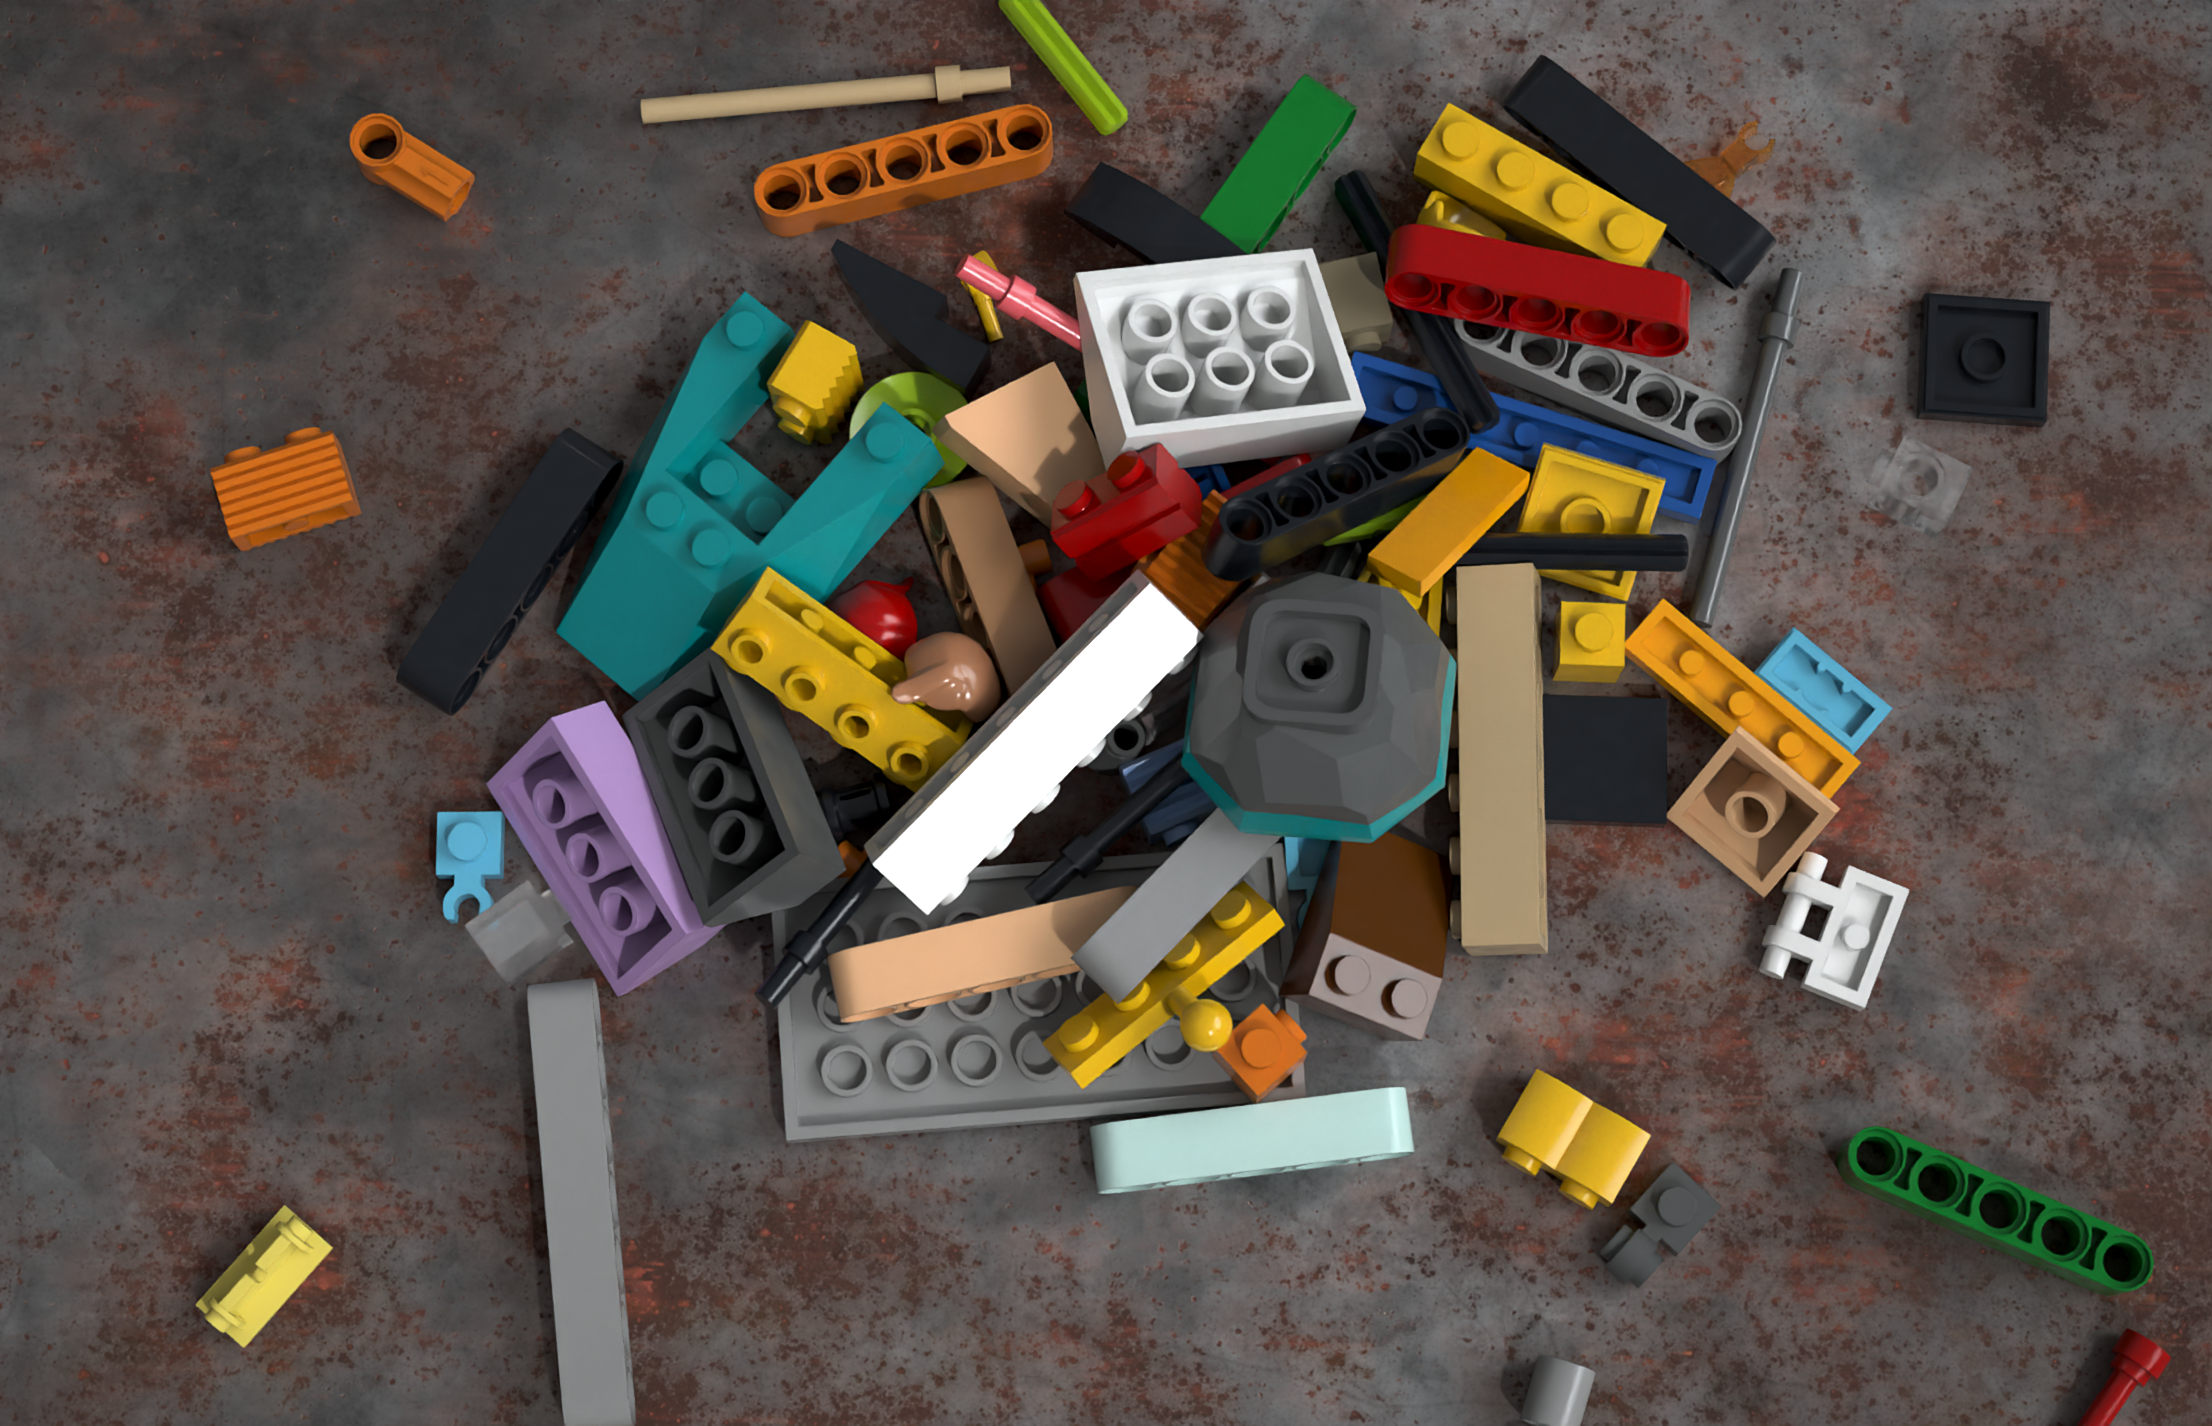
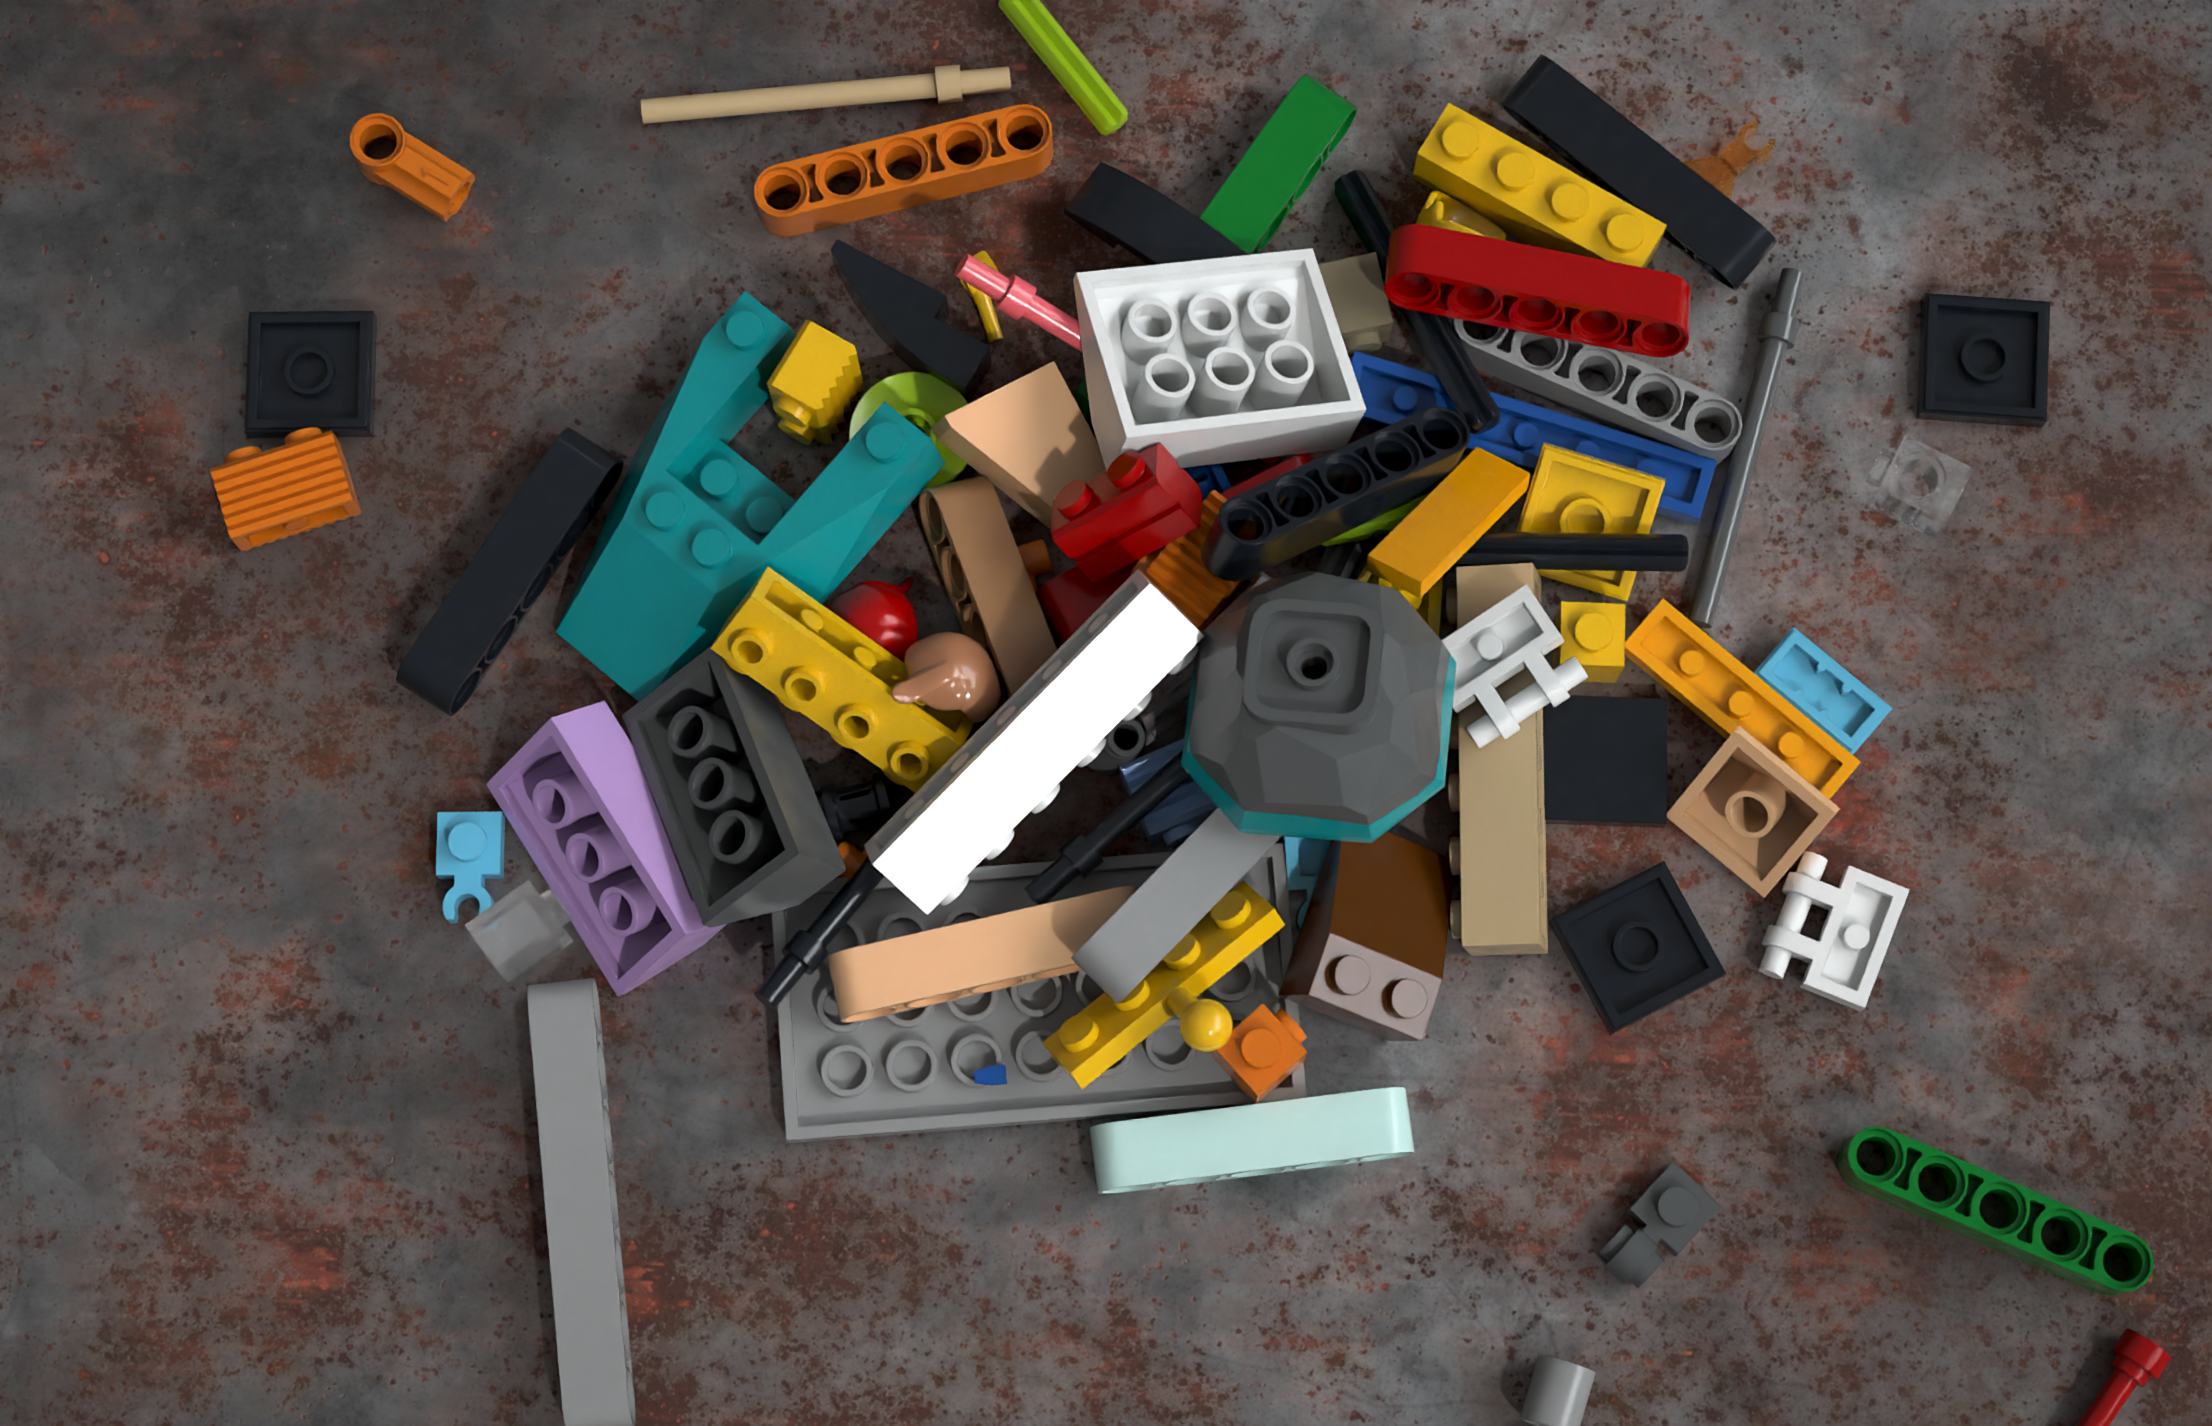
(263, 1276): light yellow hinge -> none
(310, 373): none -> black tile
(991, 1075): none -> blue piece
(1497, 647): none -> white plate
(1572, 1140): yellow brick -> none
(1637, 948): none -> black tile

